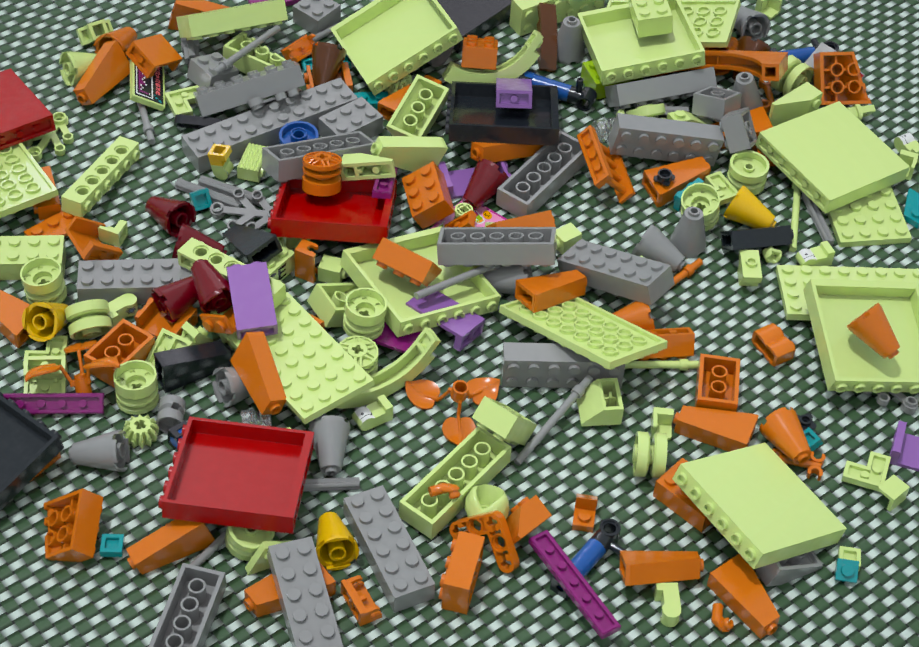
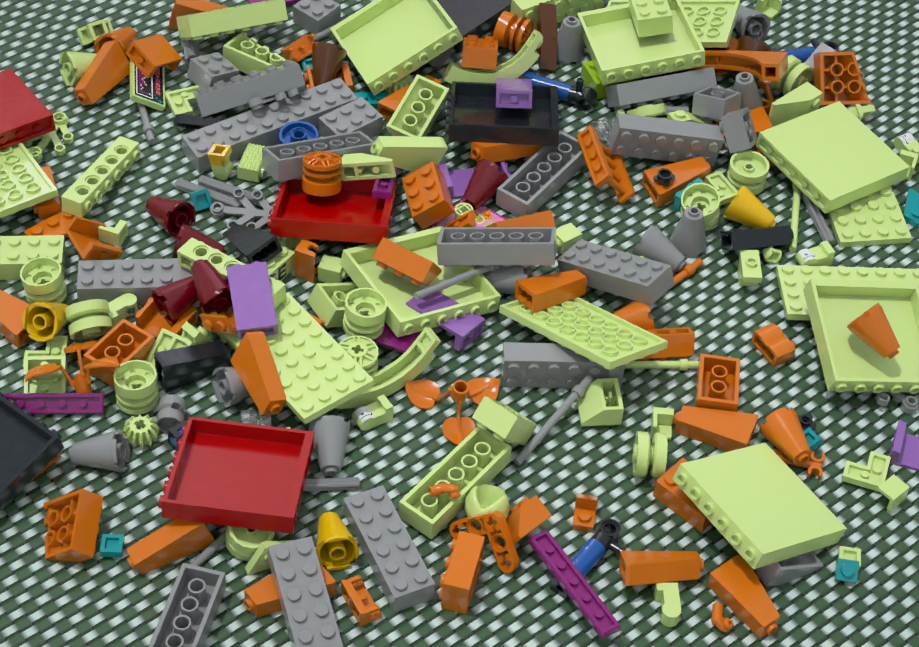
(225, 64): light grey bar -> none
(512, 31): none -> orange wheel

